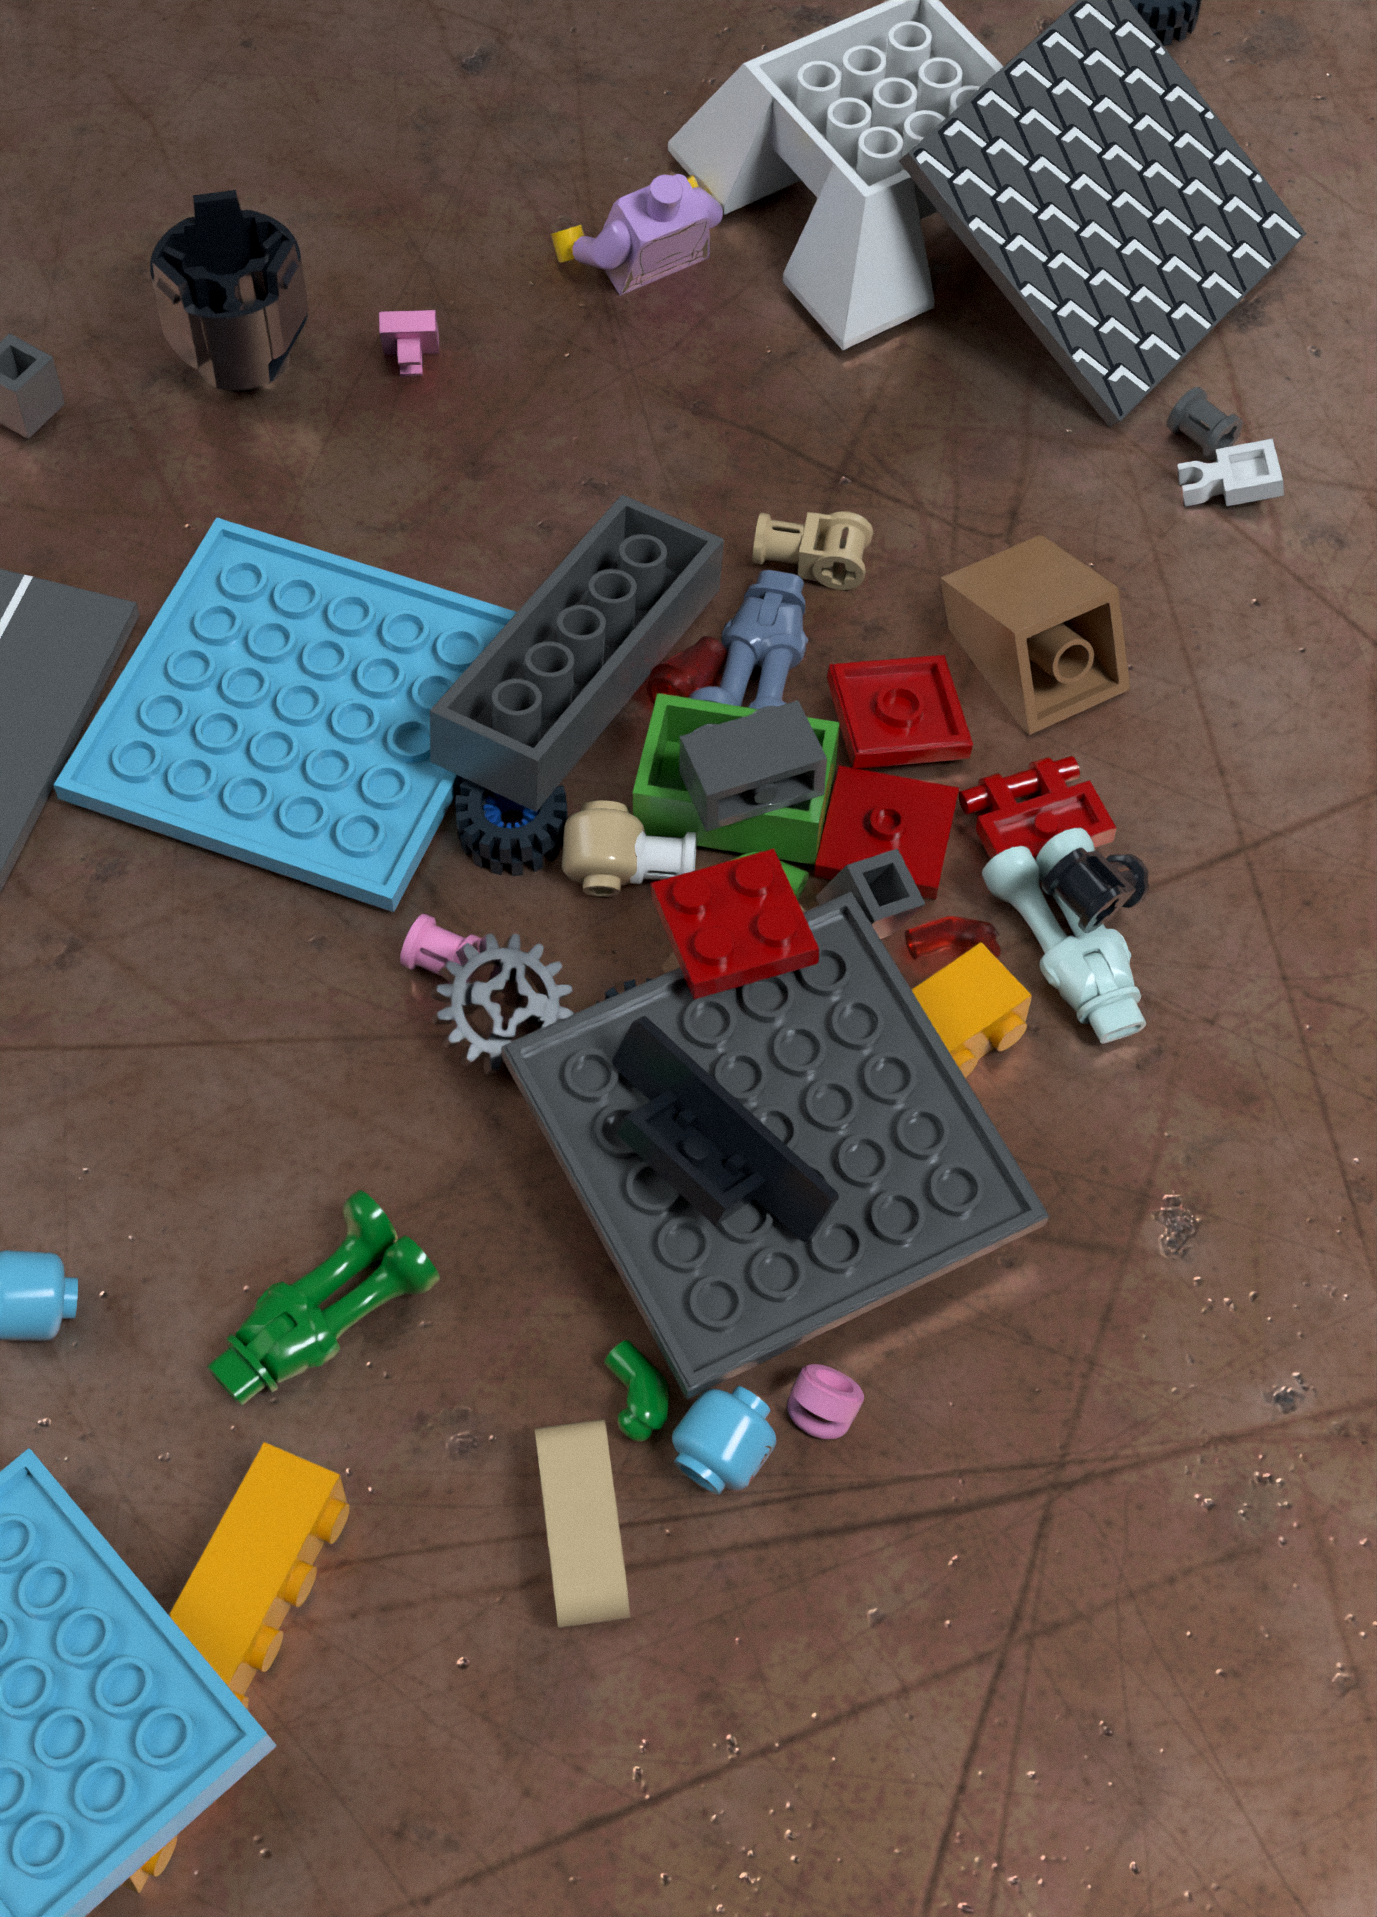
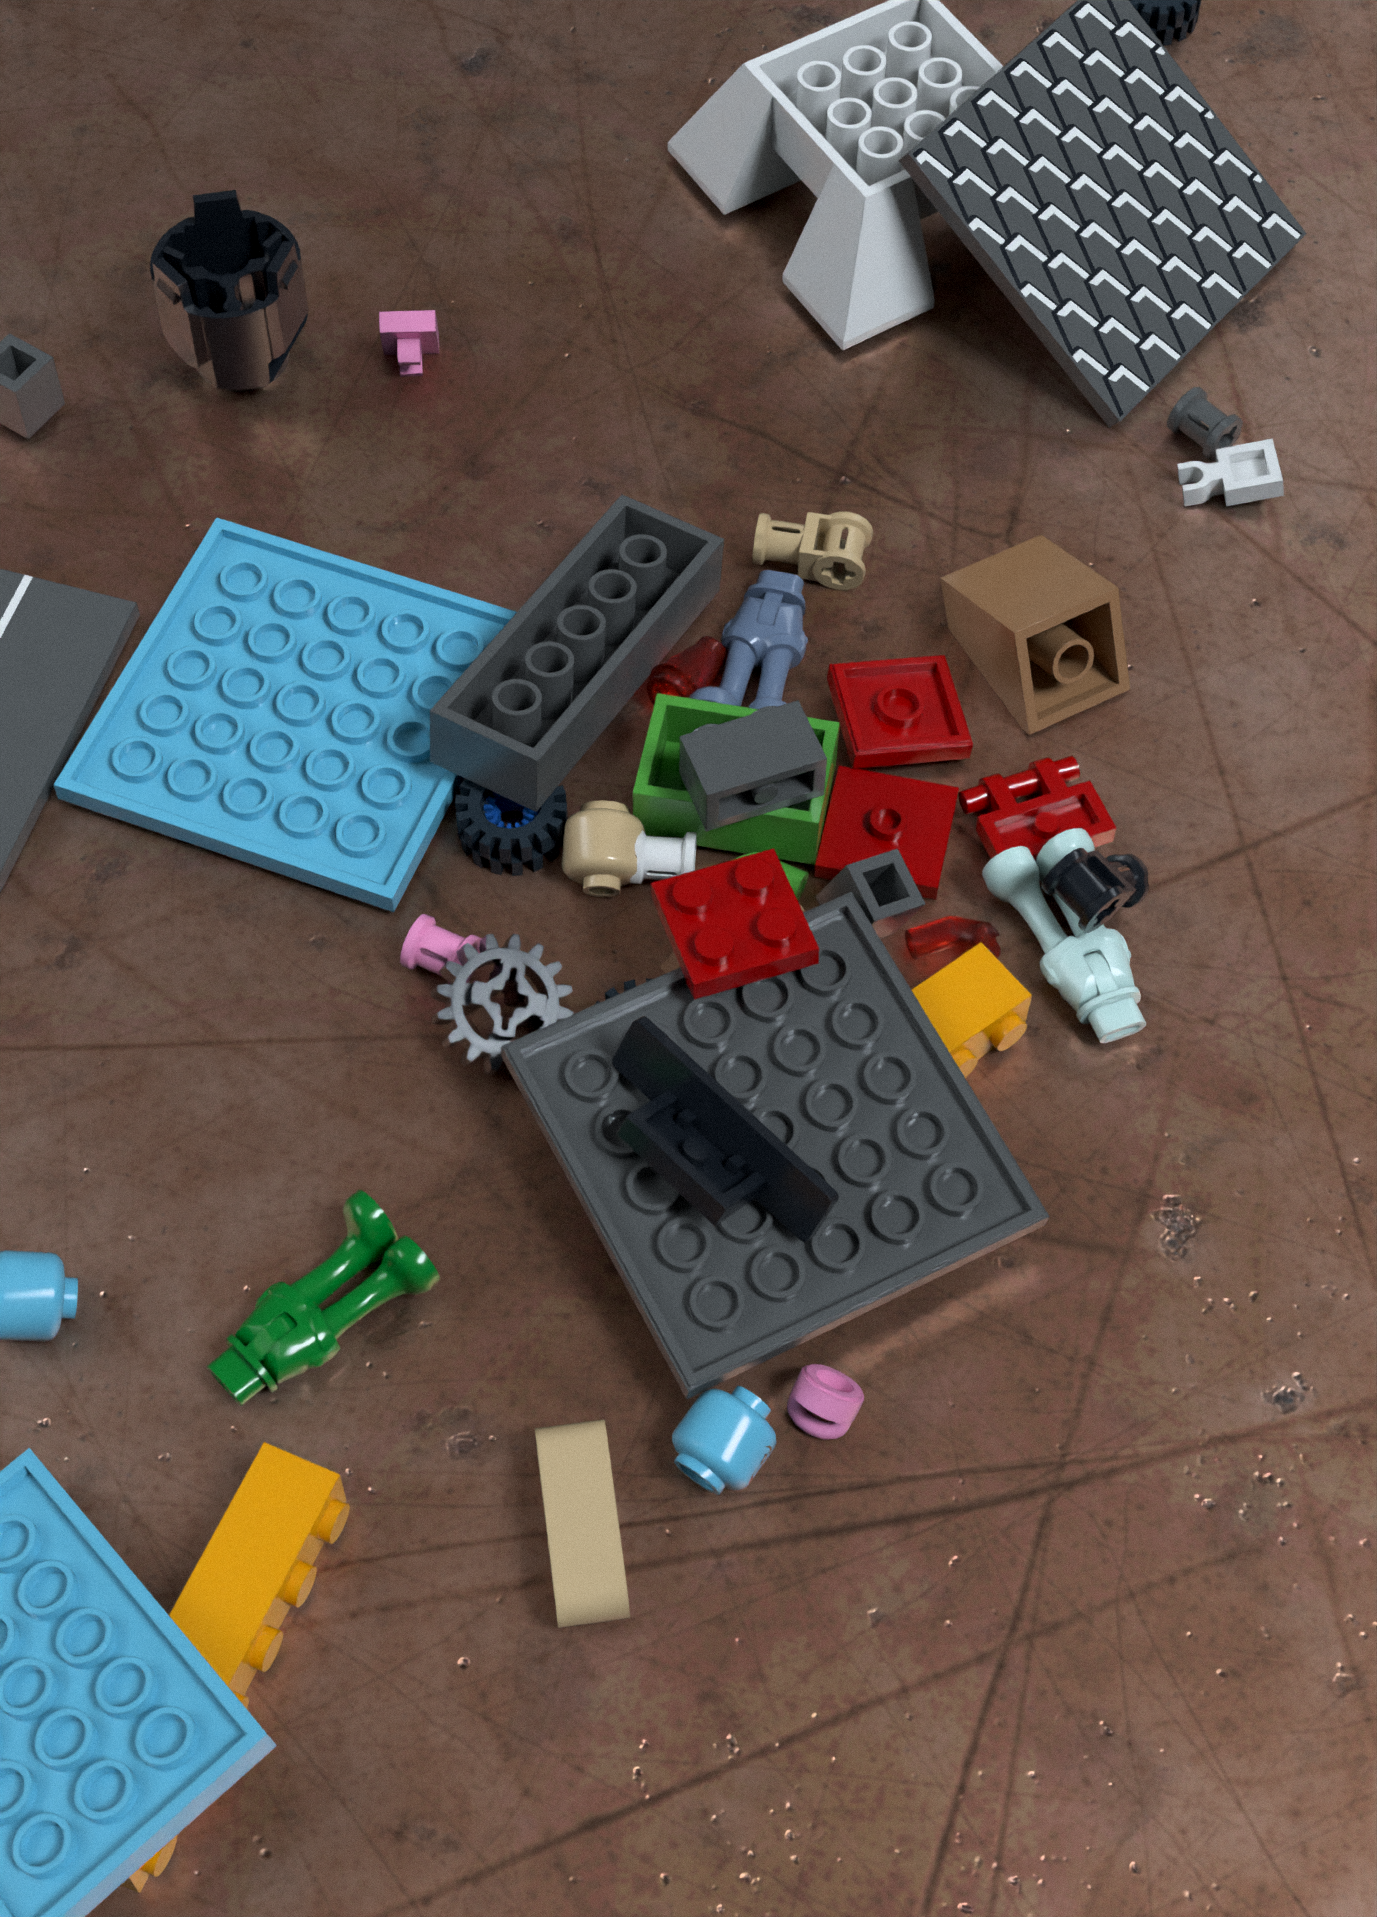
(646, 1393): green arm -> none
(647, 233): lavender torso -> none

